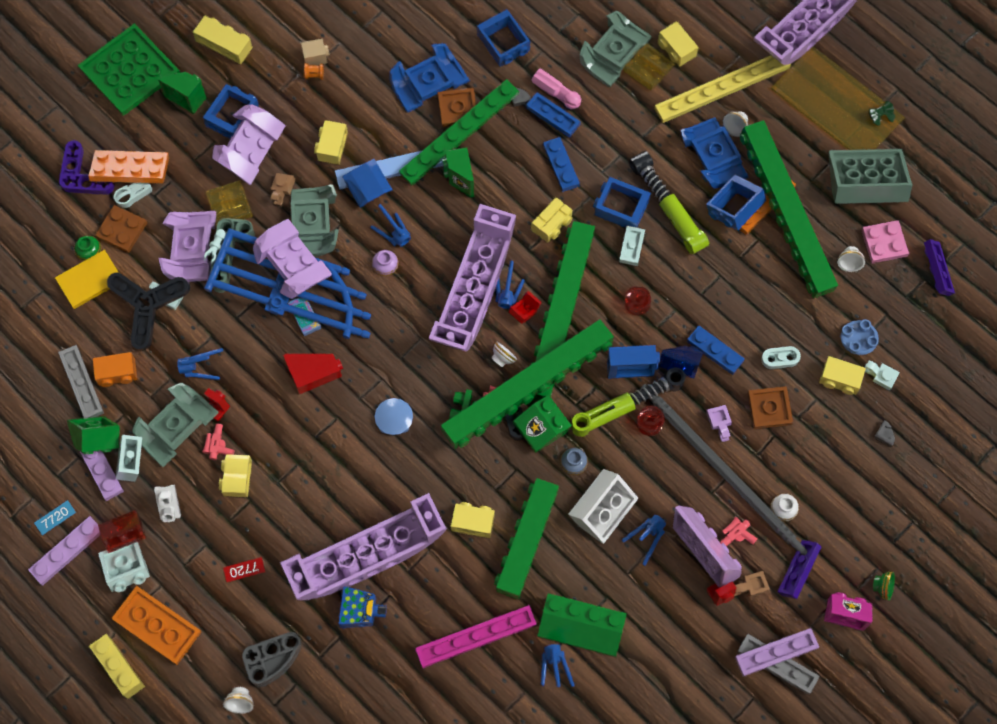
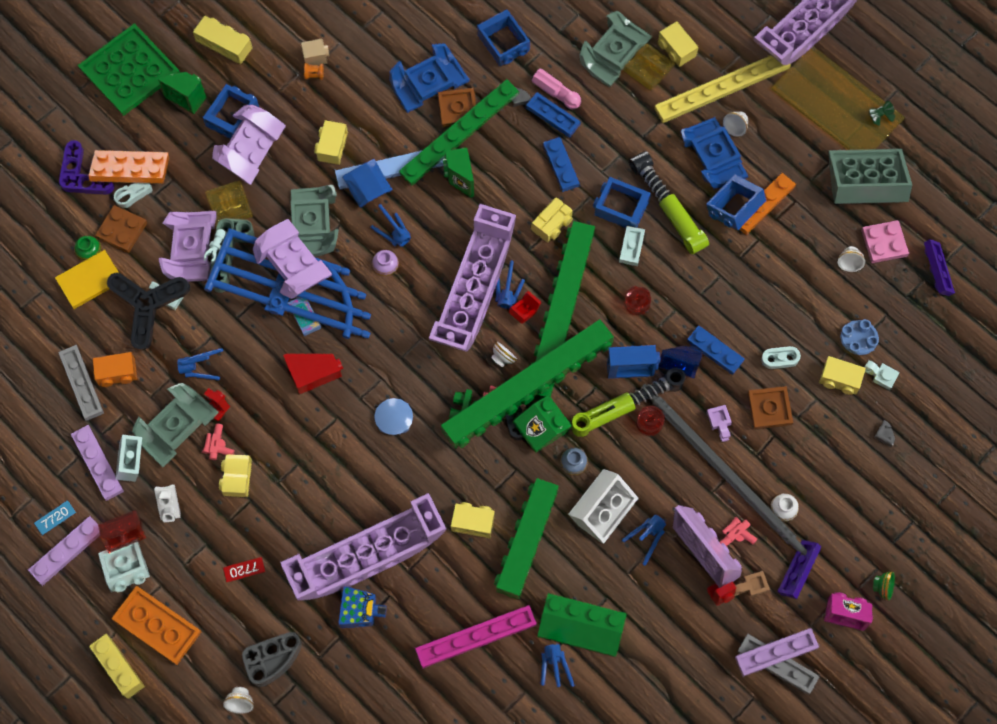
(94, 434): green slope -> none
(281, 186): medium nougat plate -> none
(788, 209): green brick -> none

